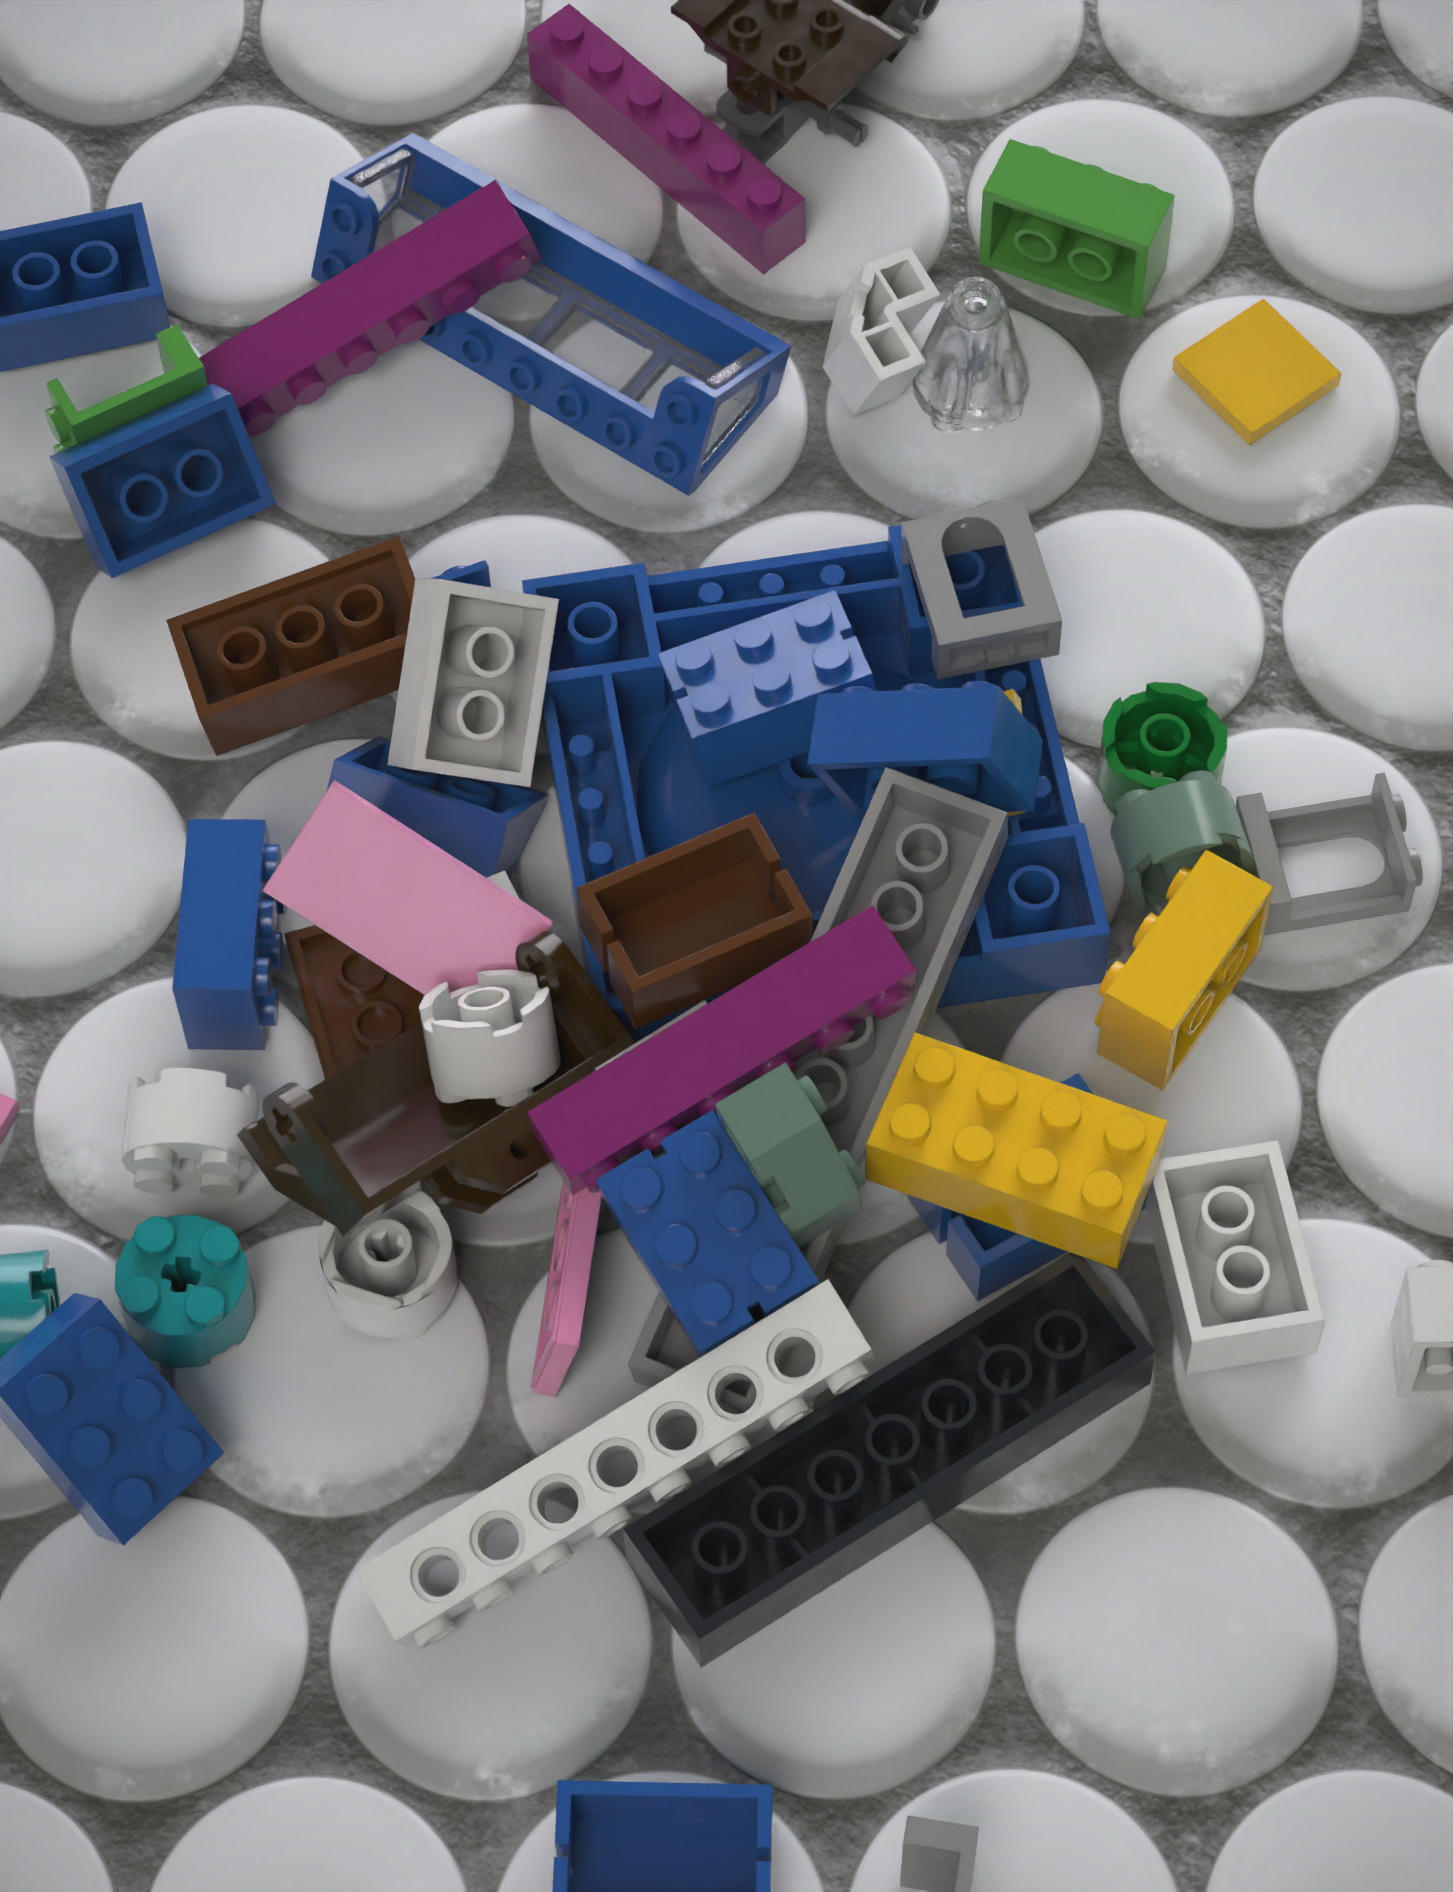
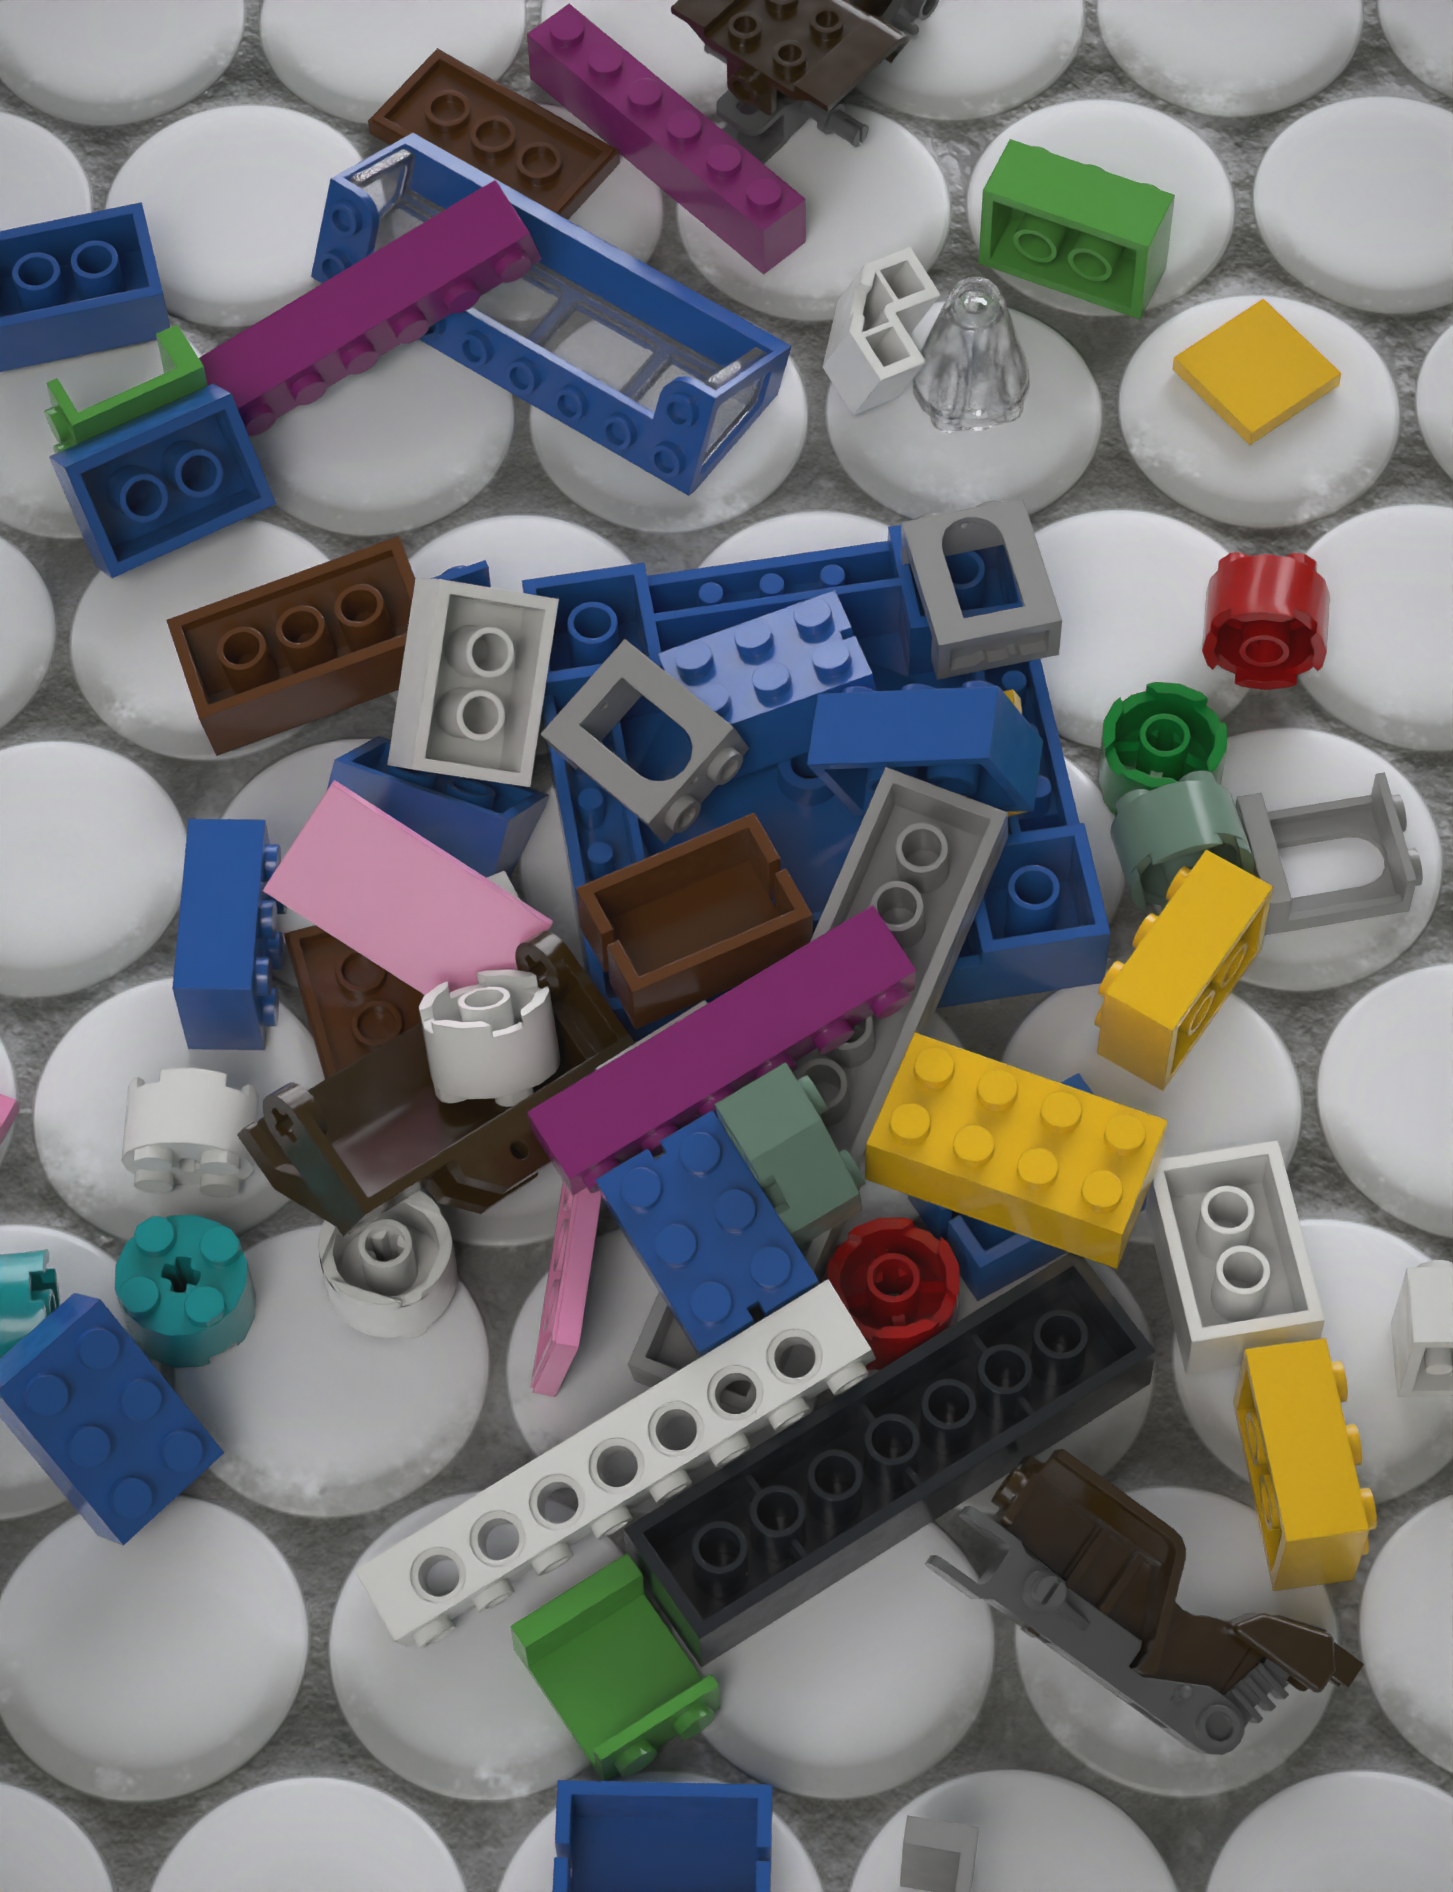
(497, 133): none -> reddish brown tile
(602, 702): none -> light grey panel
(614, 1671): none -> bright green panel
(903, 1260): none -> red brick
(1116, 1612): none -> dark brown piece
(1266, 619): none -> red brick
(1303, 1464): none -> yellow brick

